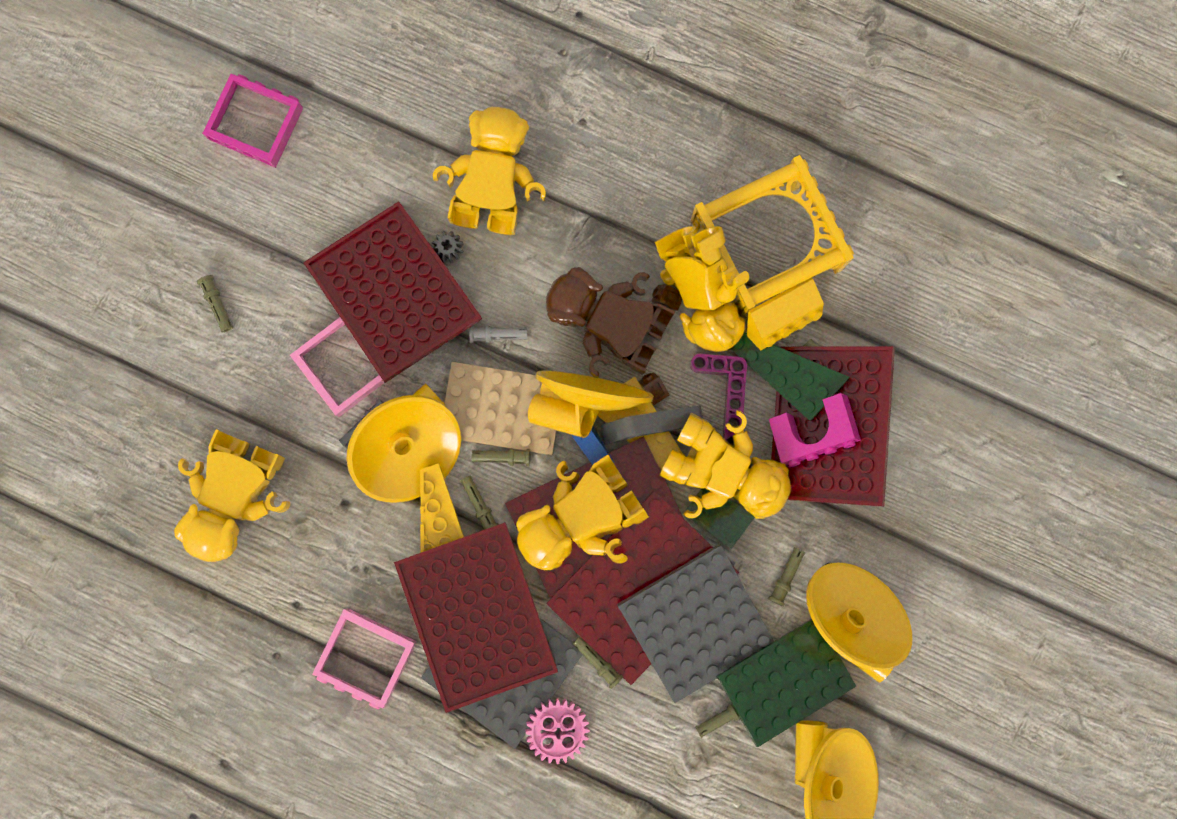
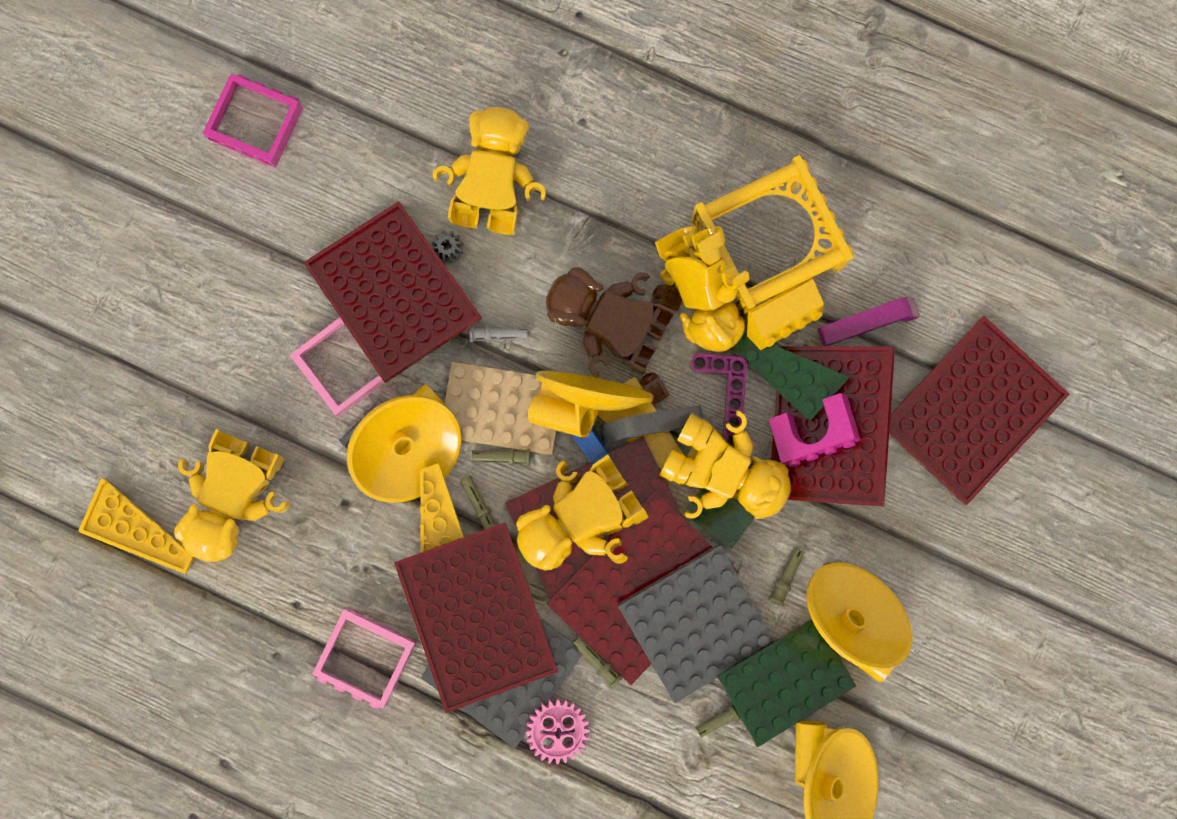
(124, 525): none -> yellow wing
(212, 295): olive pin -> none
(899, 310): none -> magenta beam
(975, 410): none -> dark red plate

